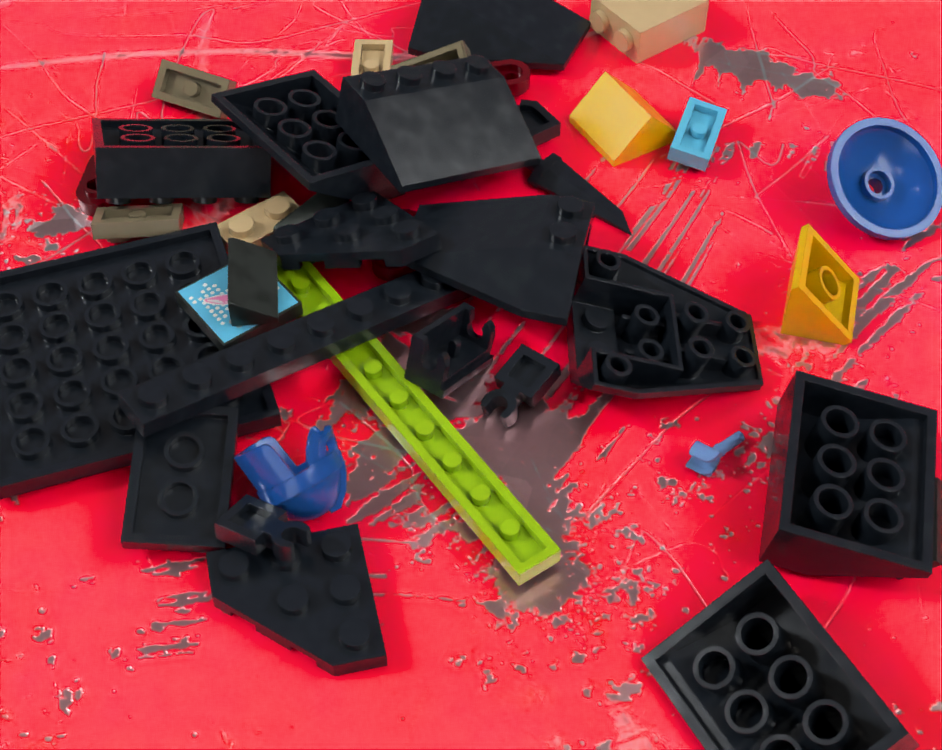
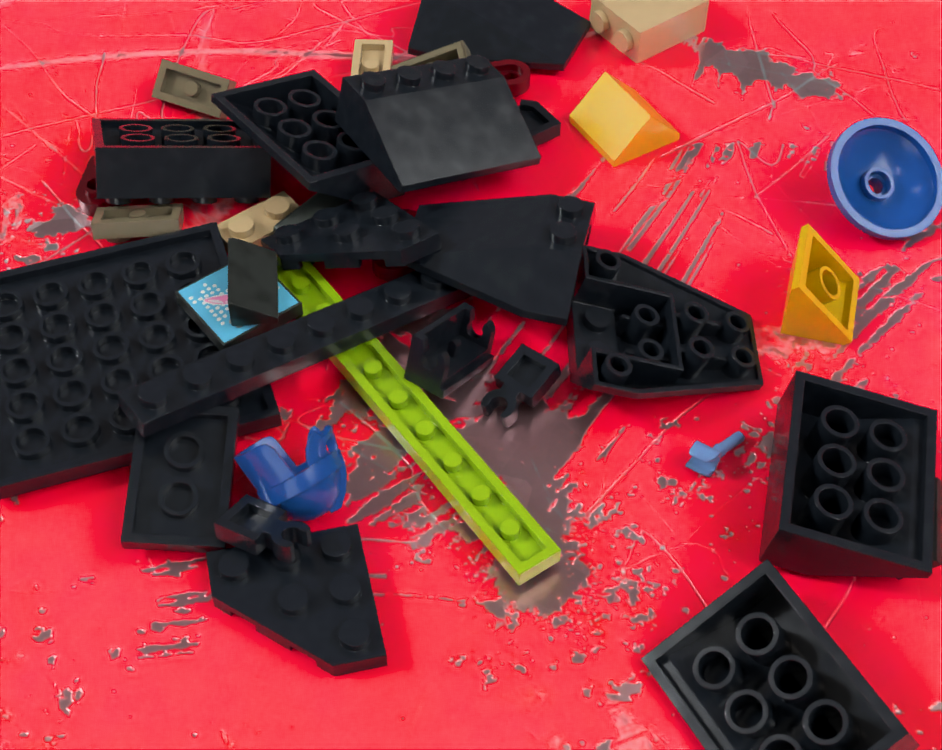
(561, 180): black bar -> none
(697, 134): medium azure plate -> none

